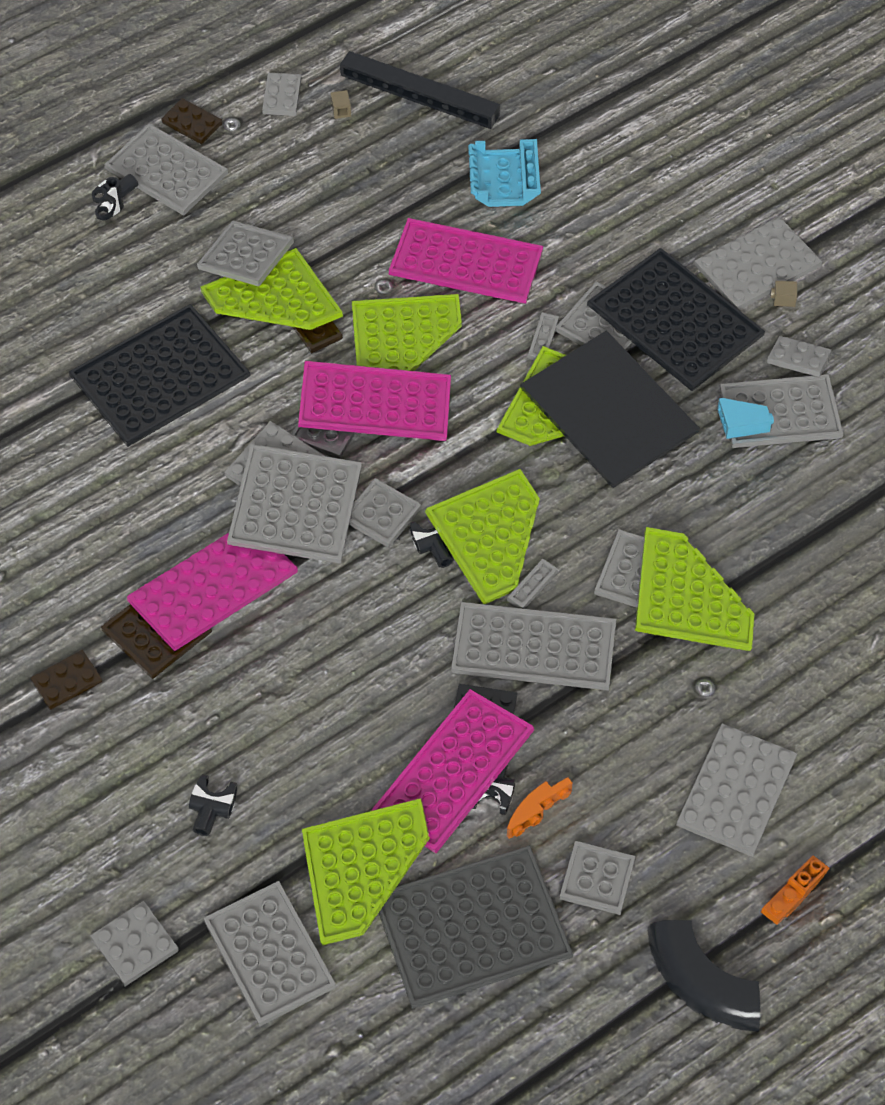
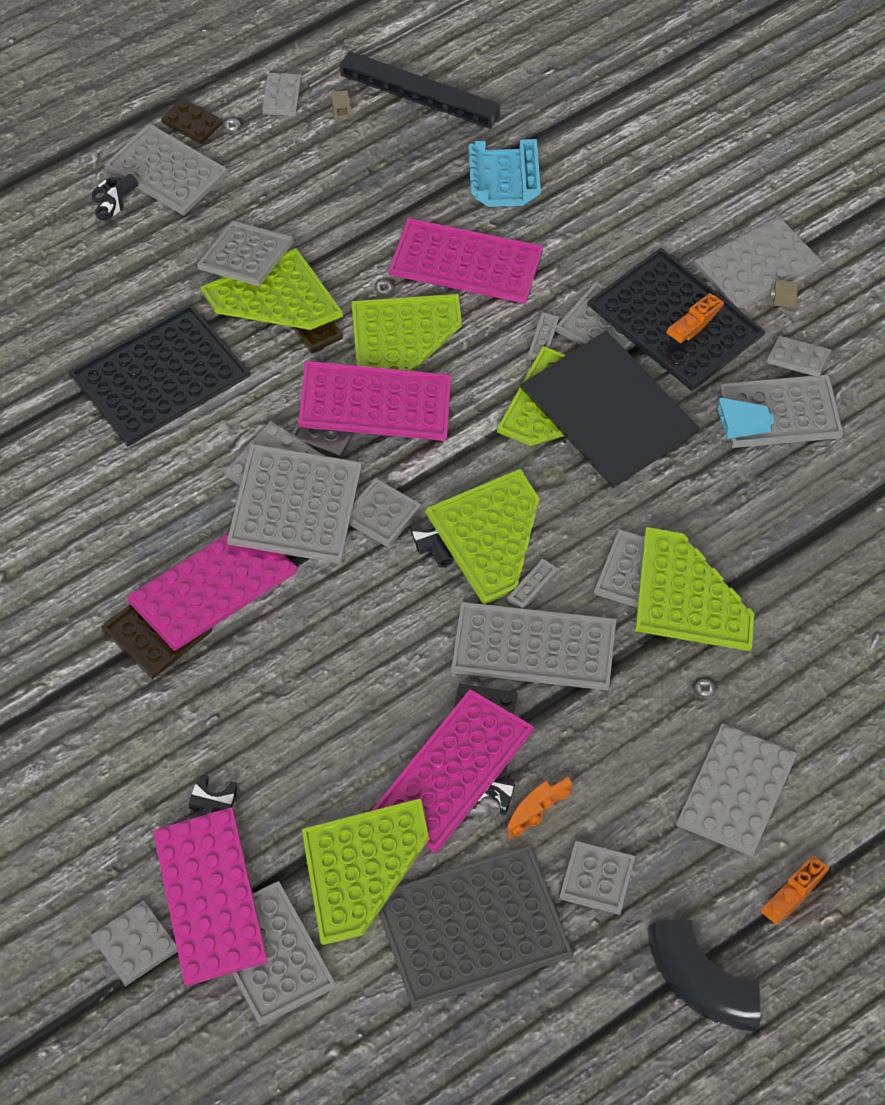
(66, 679): dark brown plate -> none
(209, 897): none -> dark pink plate
(696, 319): none -> orange slope

